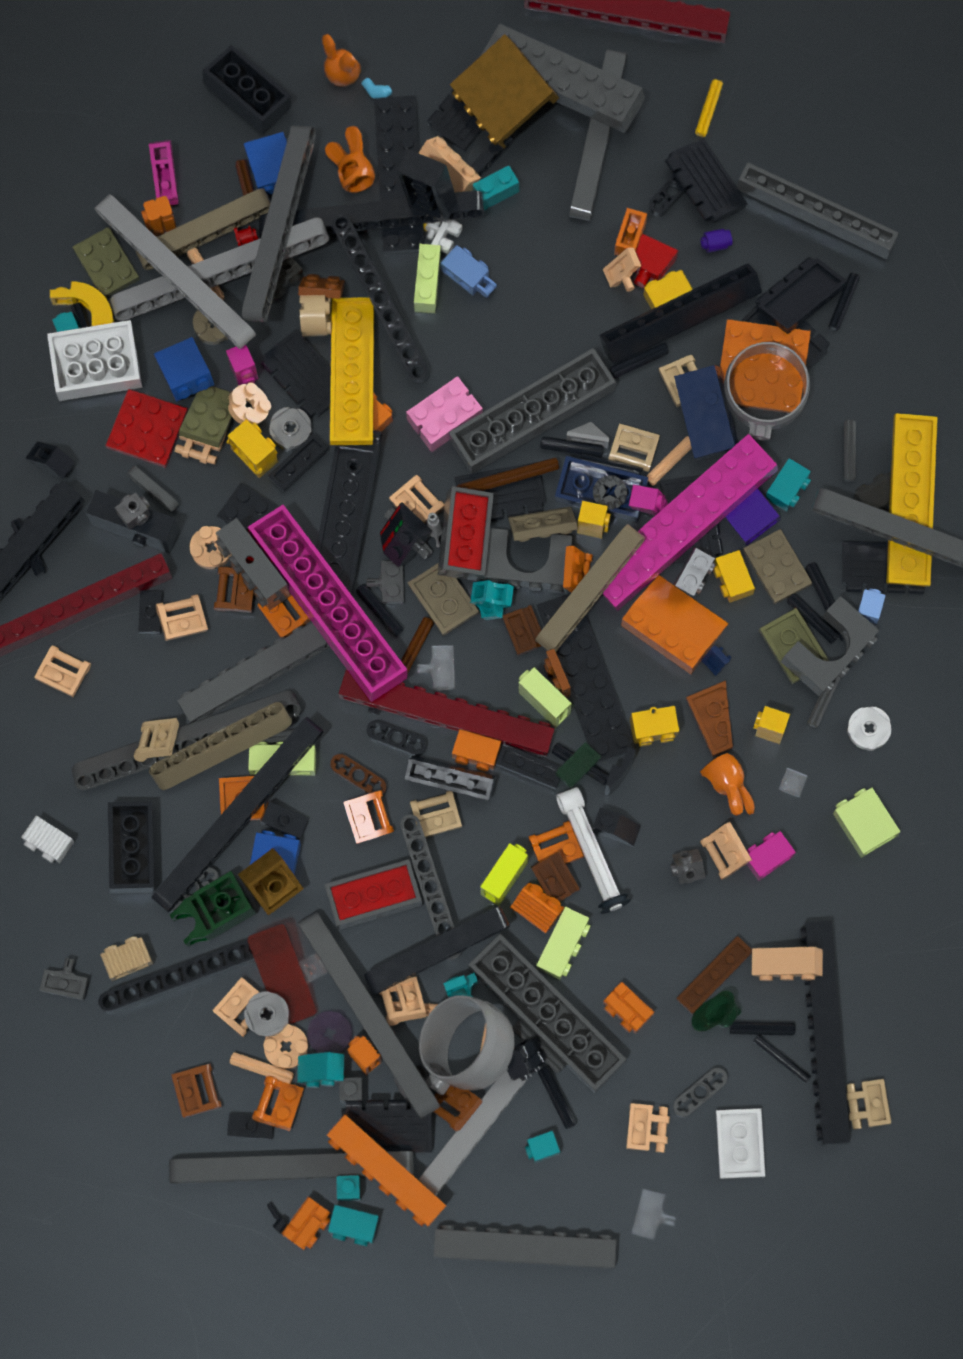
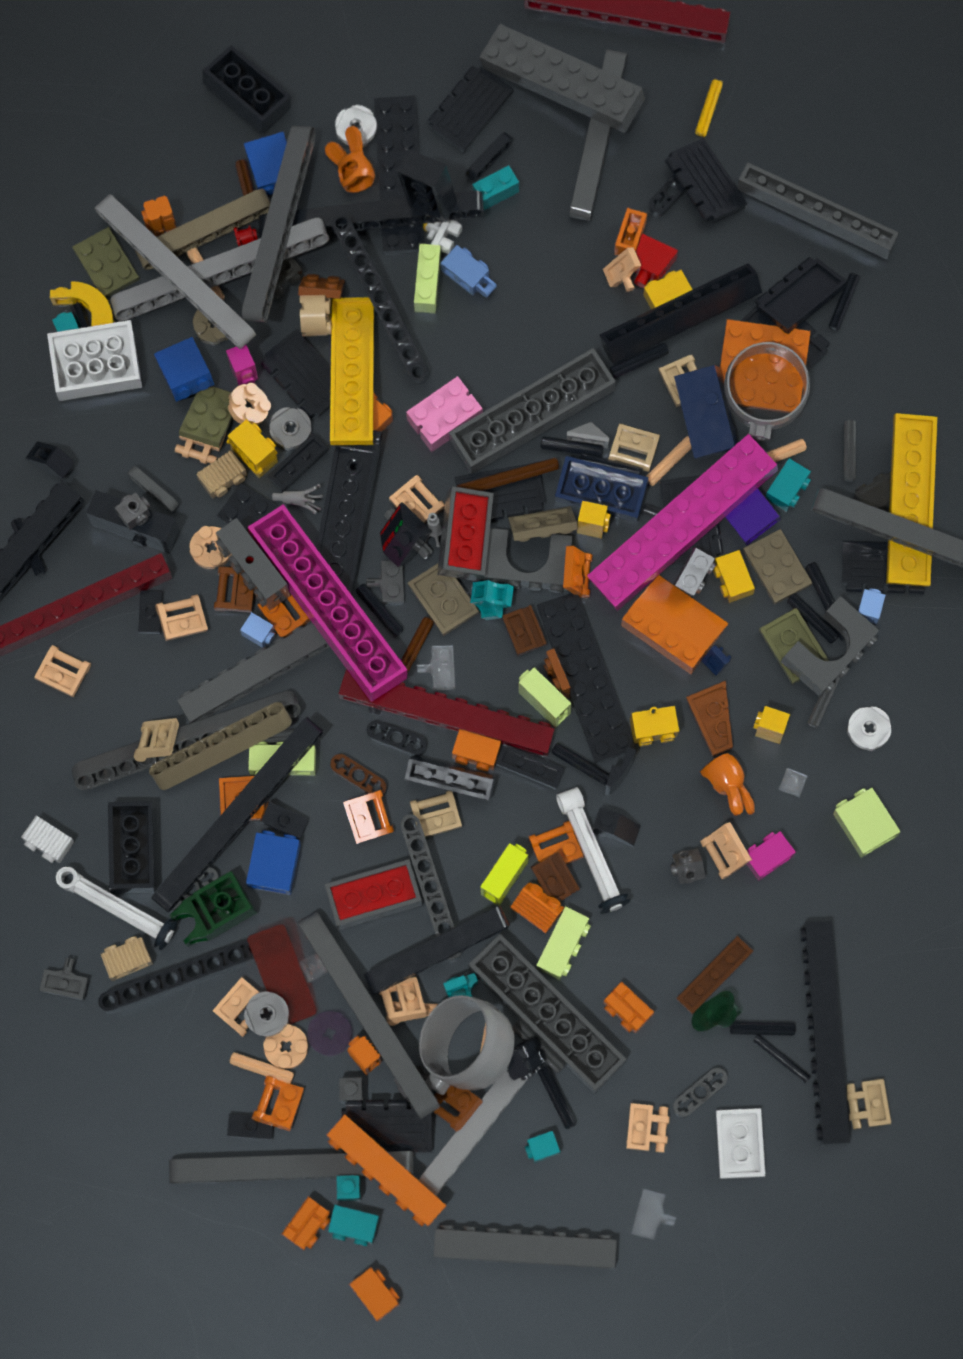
(146, 428): red plate -> none
(160, 931): none -> white piece
(163, 170): dark pink slope -> none
(189, 1094): dark orange plate -> none
(222, 474): none -> tan brick
(258, 630): none -> light blue brick
(270, 881): pearl gold slope -> none
(280, 1224): black hand -> none
(300, 498): none -> light grey piece
(320, 1069): teal brick -> none
(340, 64): orange piece -> none
(351, 116): none -> white plate
(374, 1294): none -> orange brick
(376, 91): medium azure arm -> none
(460, 173): light nougat brick -> none
(502, 90): pearl gold panel -> none
(578, 765): clear green tile -> none
(590, 588): dark tan beam -> none
(620, 492): dark grey gear -> none
(647, 500): dark pink slope -> none
(716, 240): dark purple brick -> none
(787, 450): none -> light nougat axle
(787, 963): light nougat brick -> none

